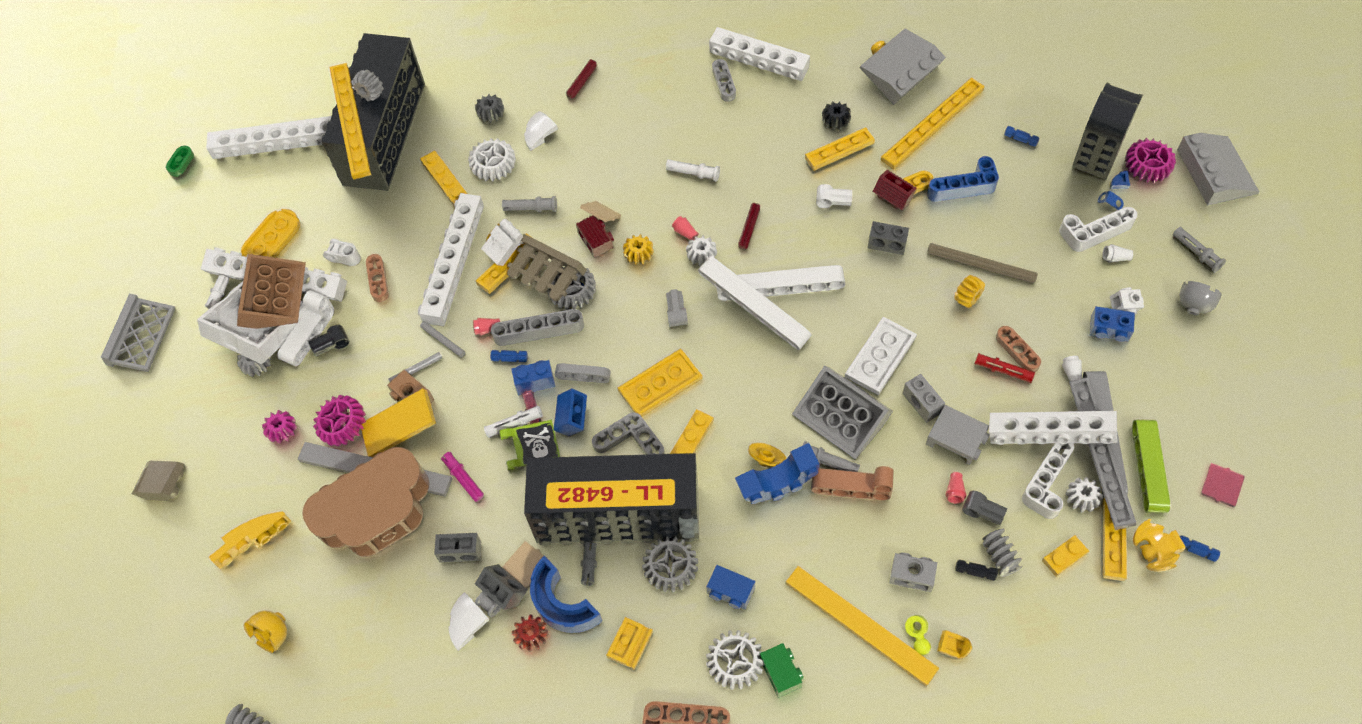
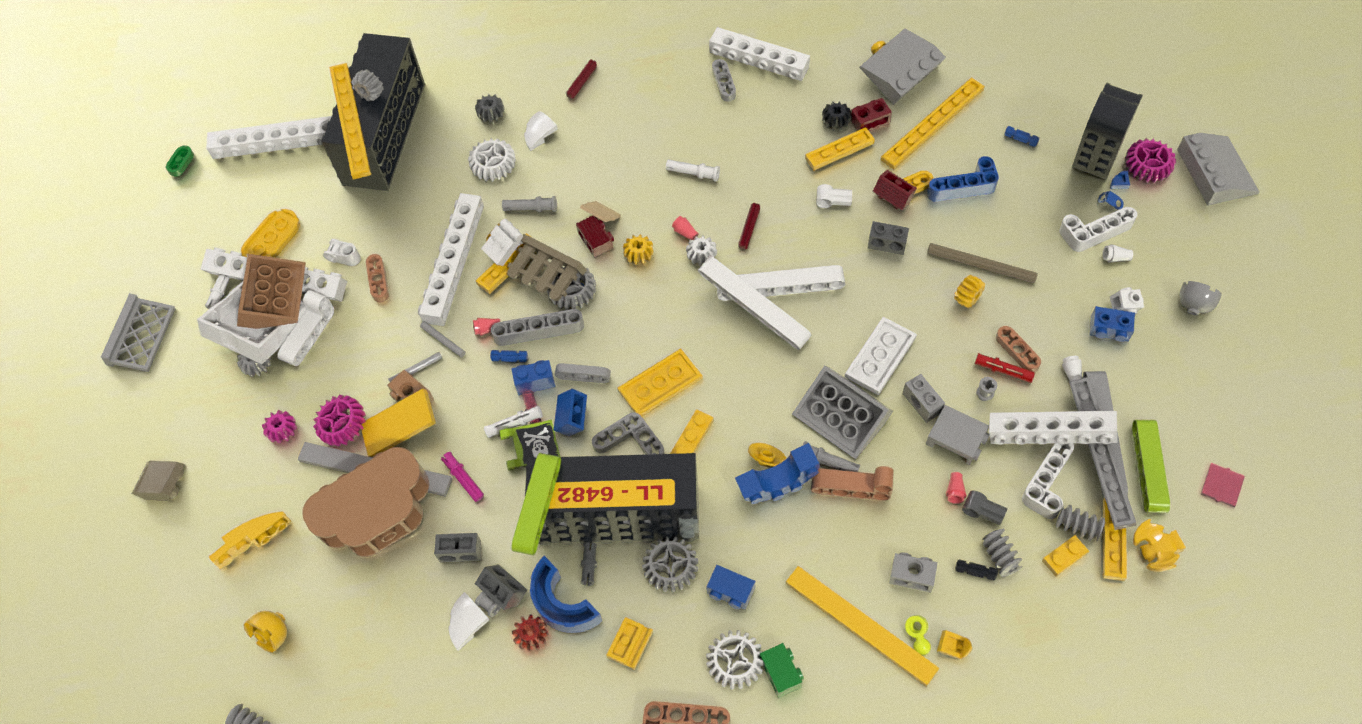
(334, 338): black piece -> none
(442, 176): yellow plate -> none
(523, 563): tan piece -> none
(536, 504): none -> lime beam
(676, 312): light grey piece -> none
(871, 115): none -> dark red brick
(988, 383): none -> light grey bush
(1080, 522): none -> light grey piece
(1093, 494): white gear -> none
(1200, 549): blue axle -> none
(1204, 256): light grey pin -> none

